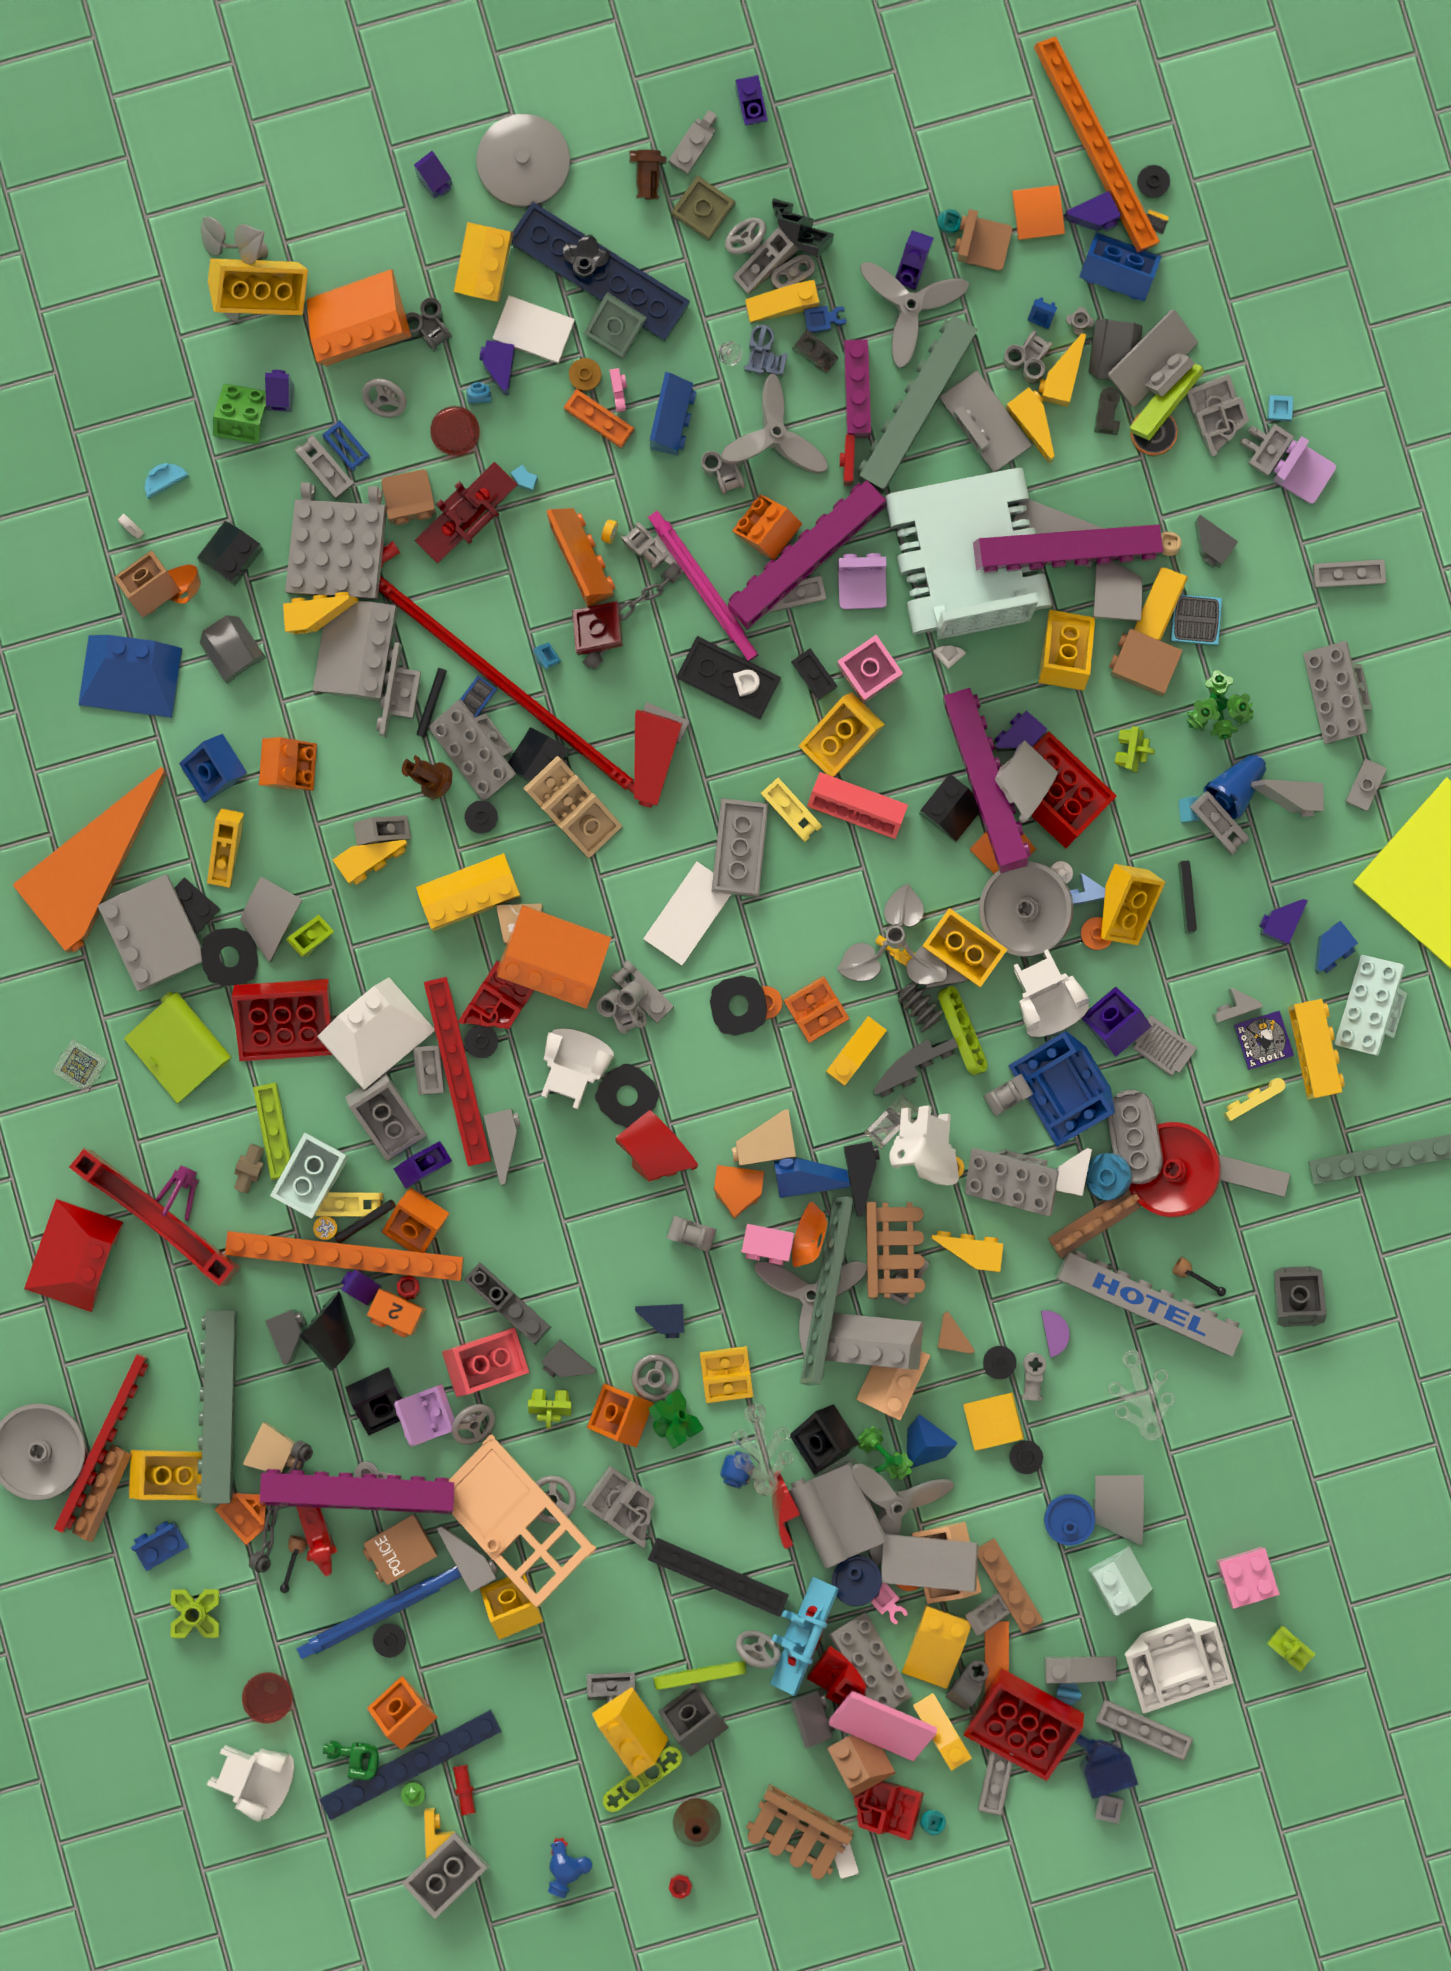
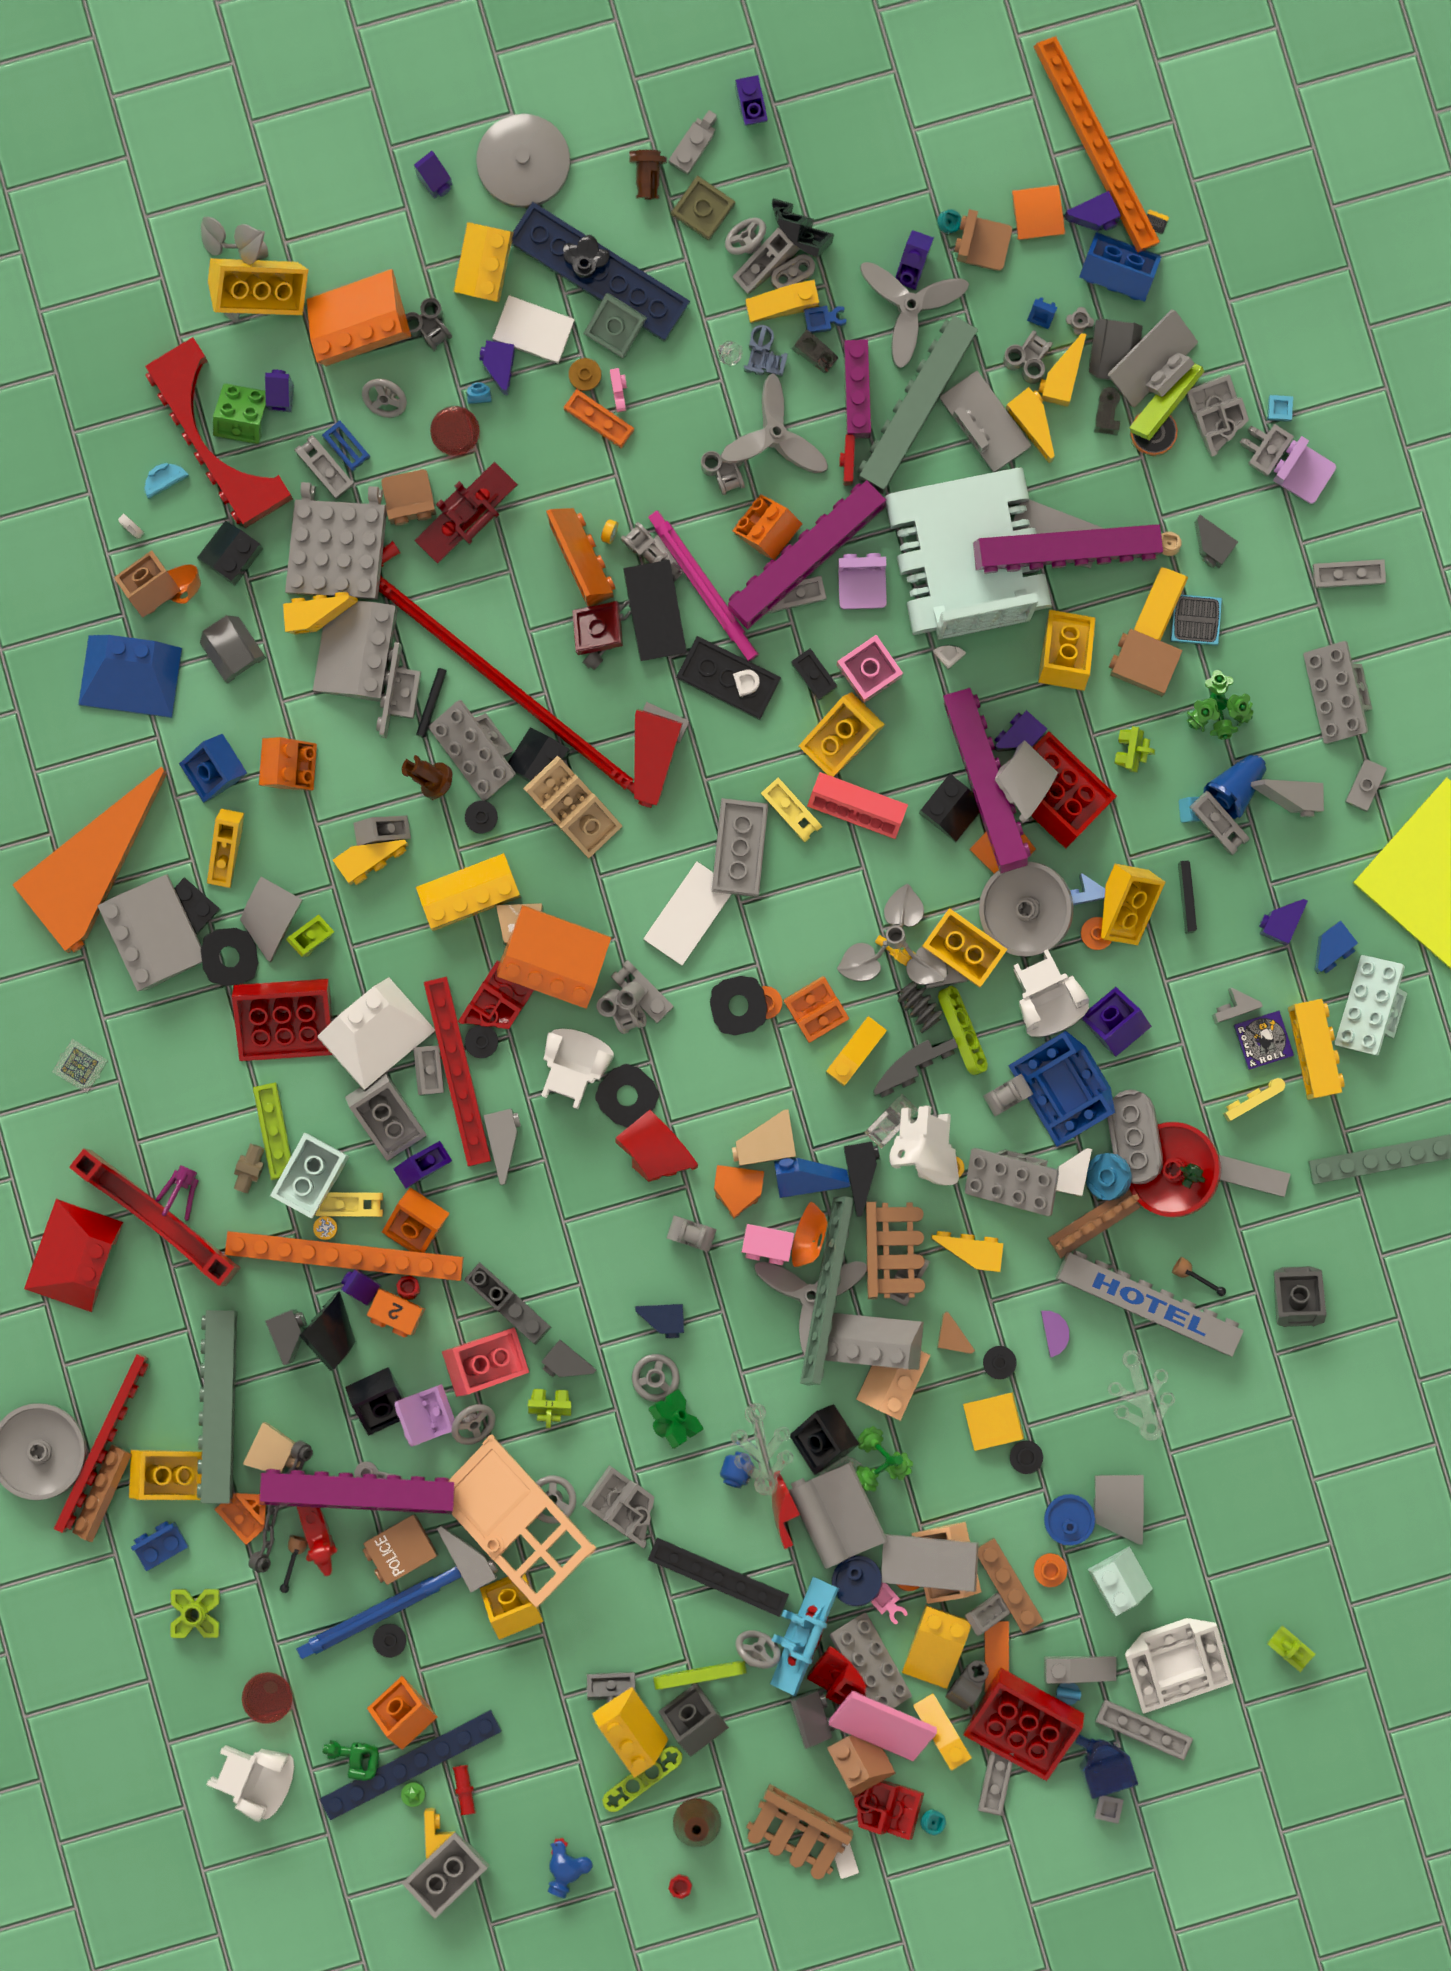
(176, 378): none -> red arch
(177, 1046): lime door -> none
(365, 1221): black bar -> none
(478, 696): tile -> none
(524, 479): medium azure piece -> none
(546, 656): dark azure slope -> none
(619, 1415): orange slope -> none
(654, 610): none -> black tile
(672, 414): blue slope -> none
(726, 1374): yellow slope -> none
(895, 1503): light grey piece -> none
(927, 1442): blue slope -> none
(1033, 1377): light grey connector -> none
(1050, 1570): none -> orange piece
(1063, 870): white tile -> none
(1117, 593): light grey slope -> none
(1153, 181): black piece -> none
(1164, 1047): light grey window -> none
(1192, 1175): none -> dark green plant
(1247, 1577): bright pink brick -> none

